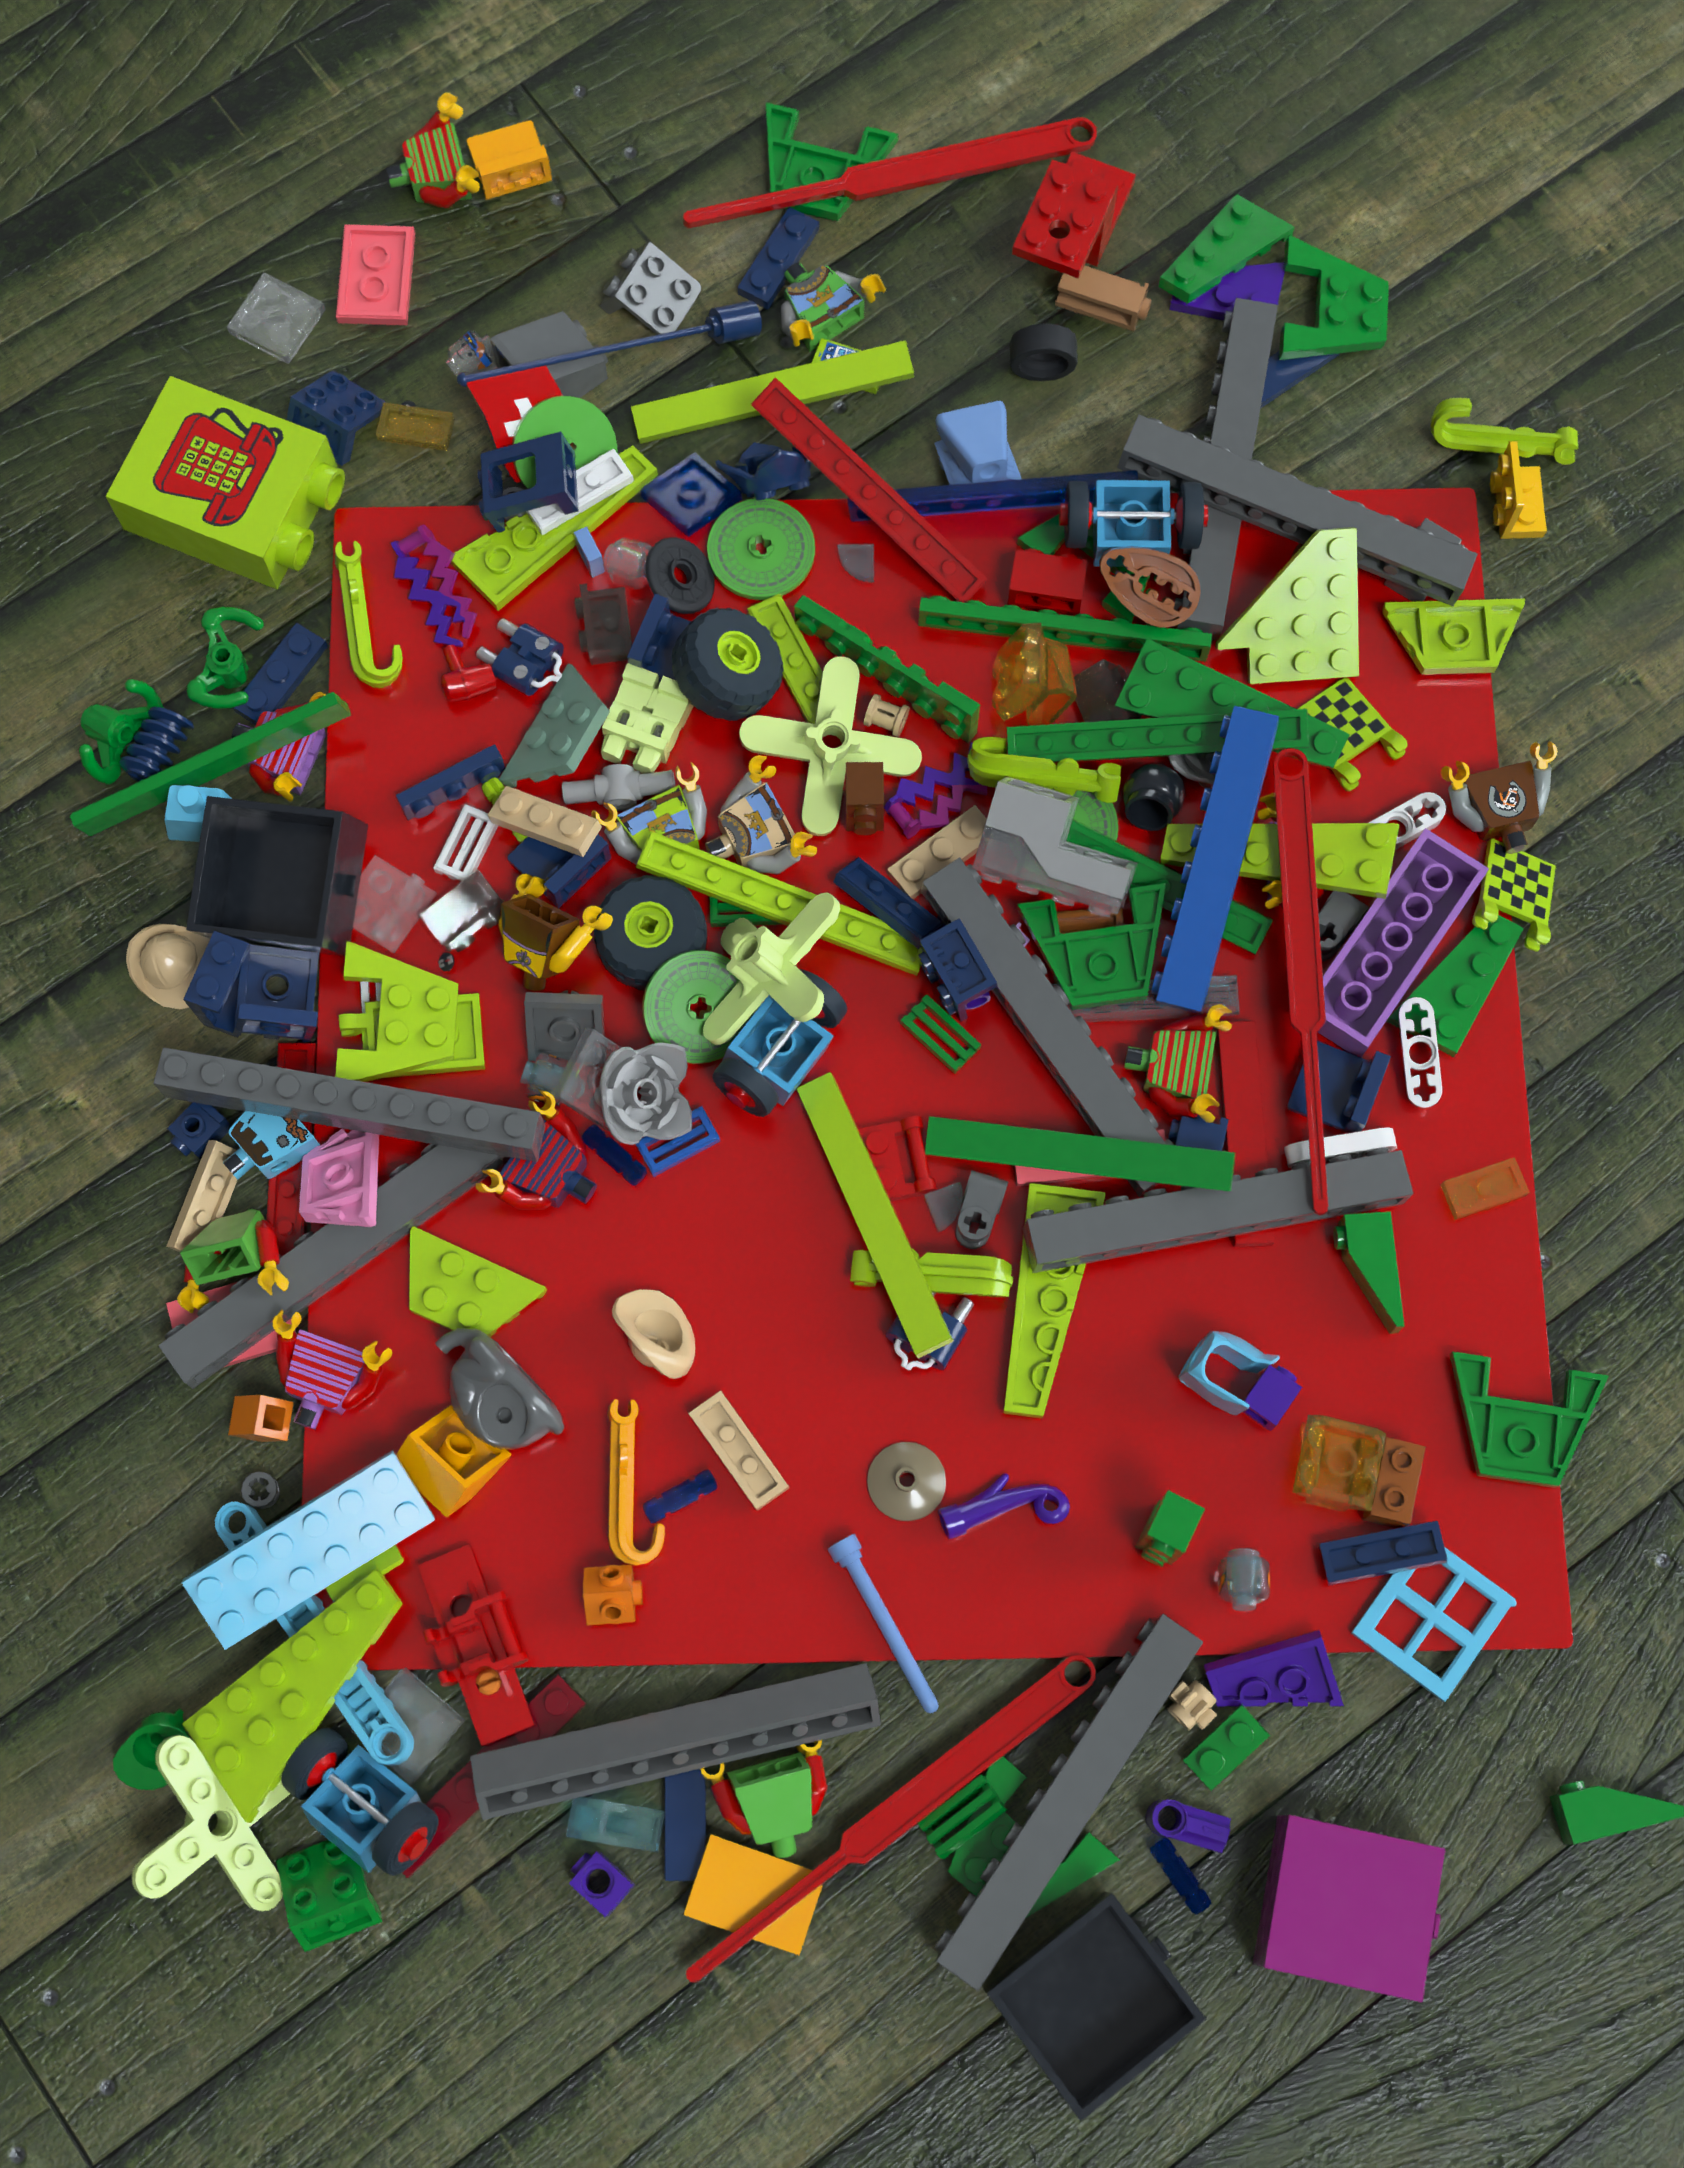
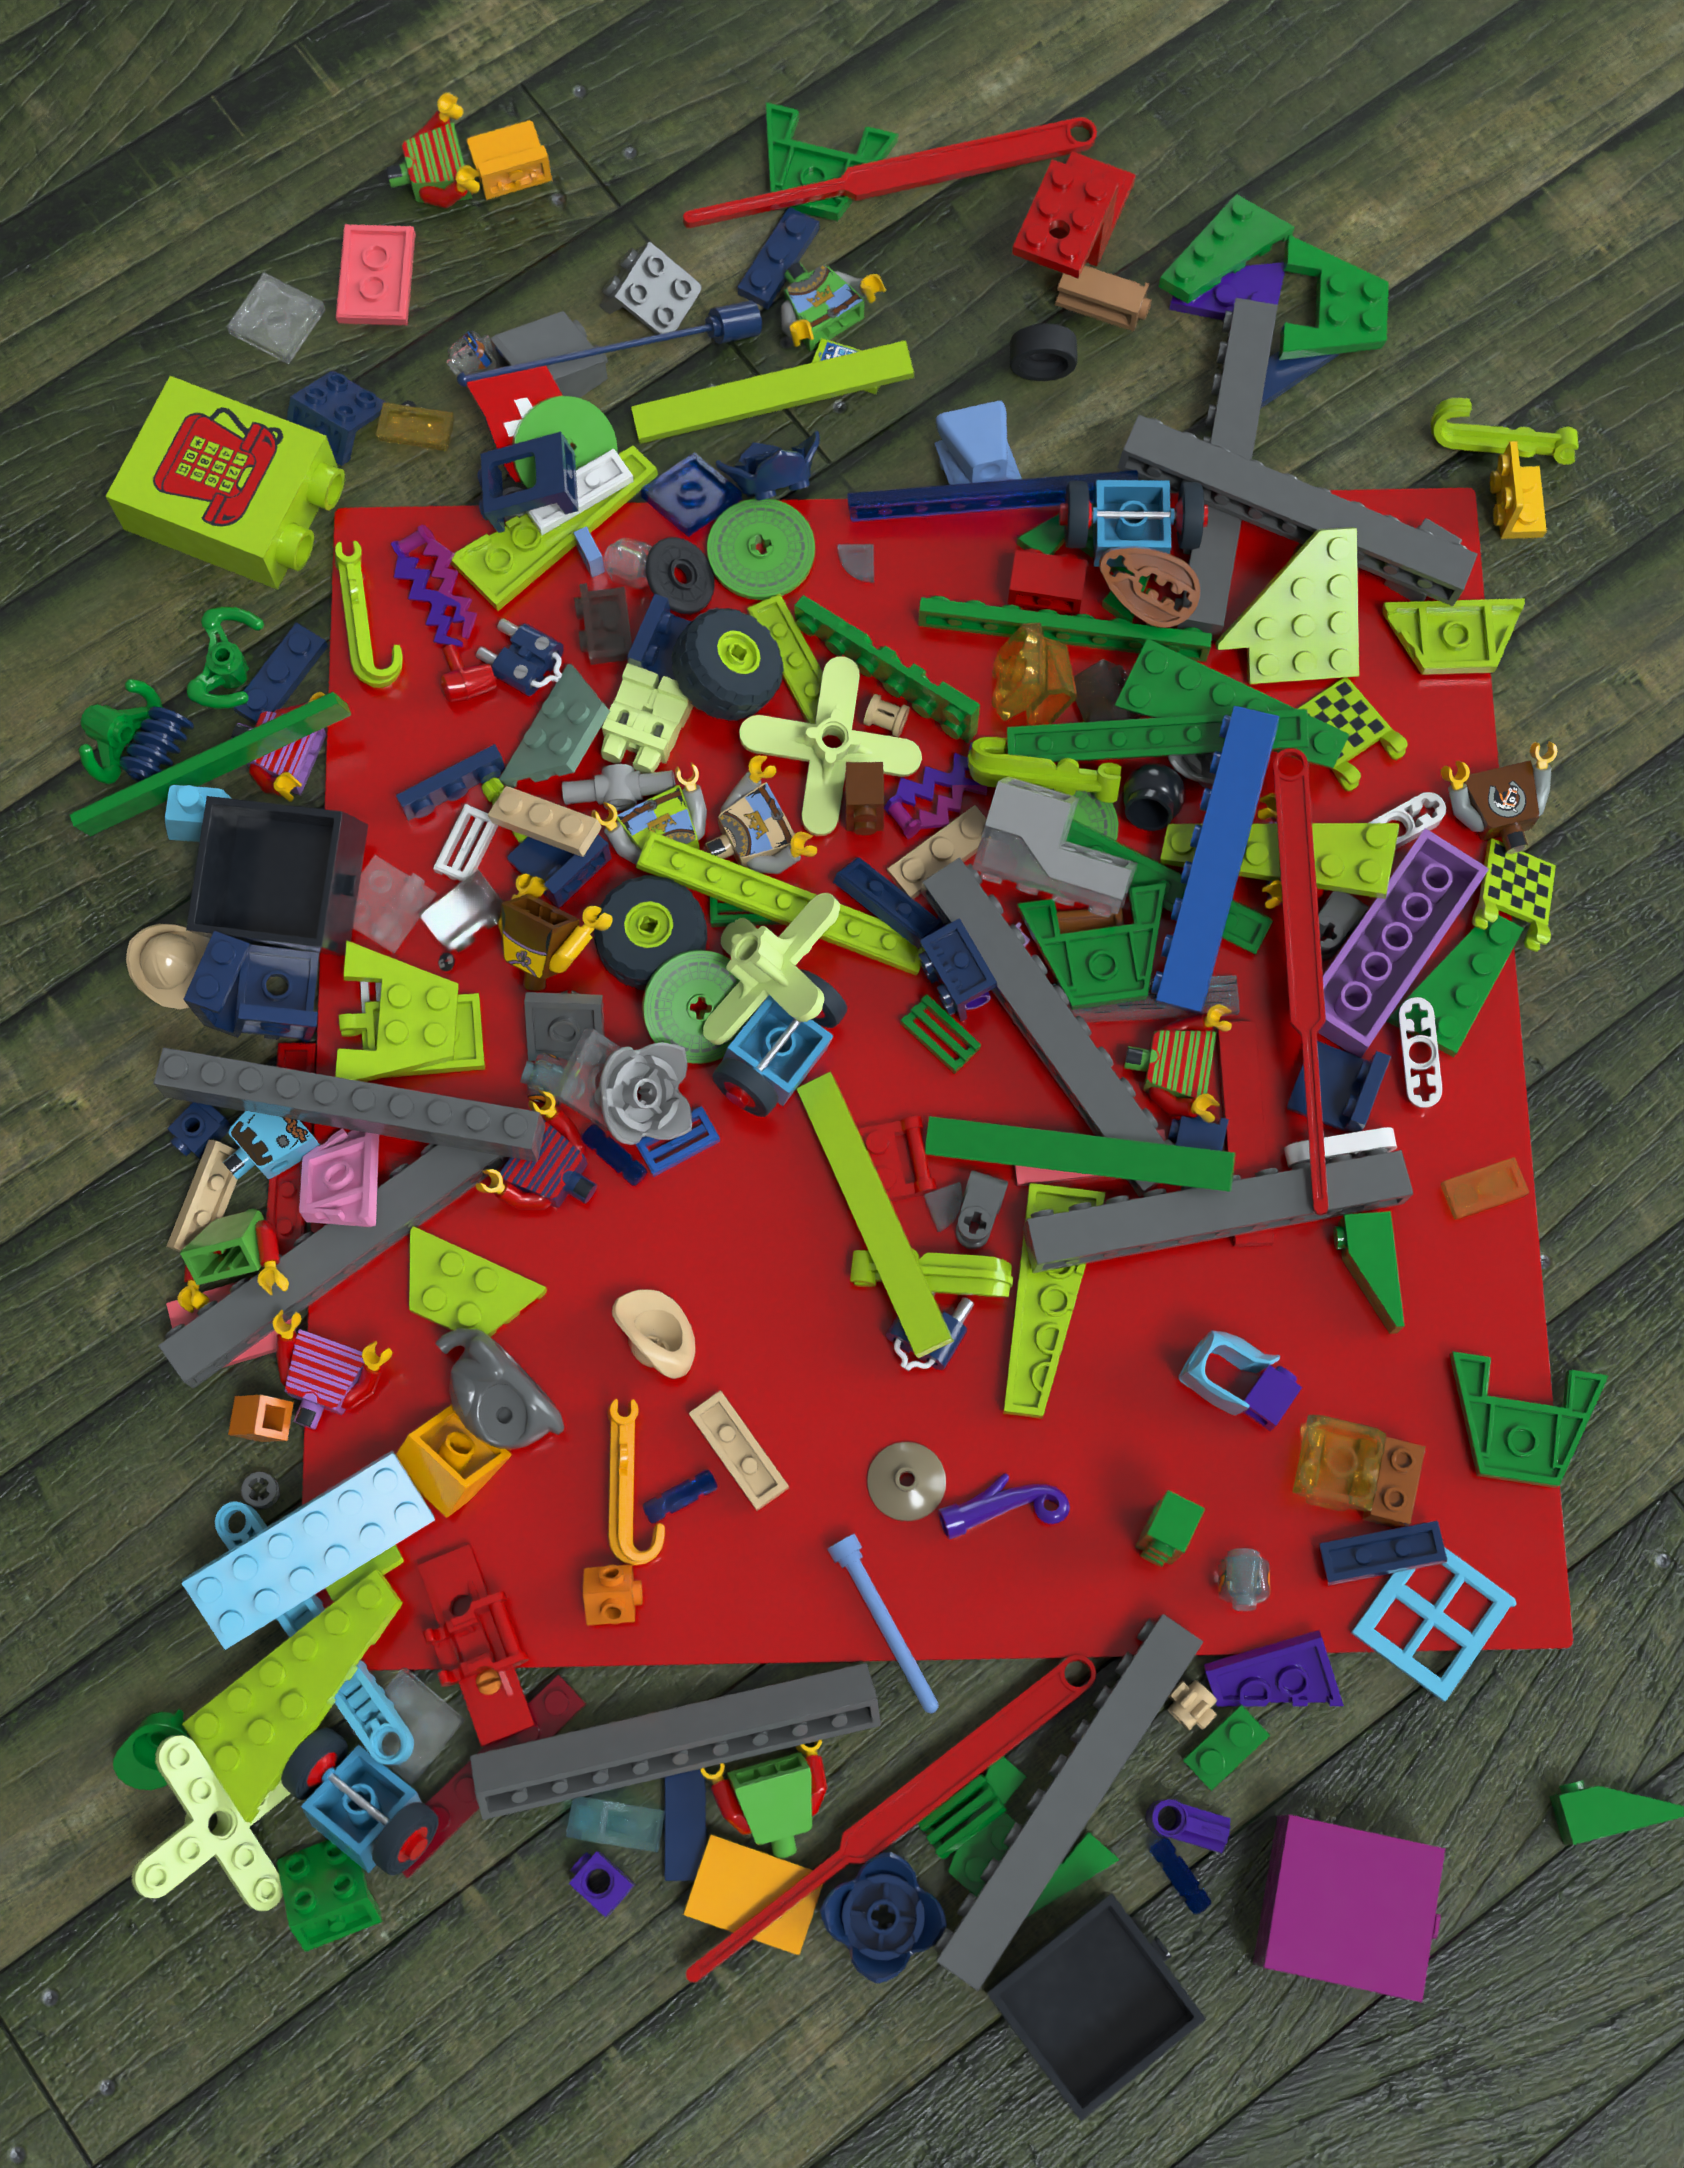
(869, 491): red tile -> none
(917, 1922): none -> dark blue brick

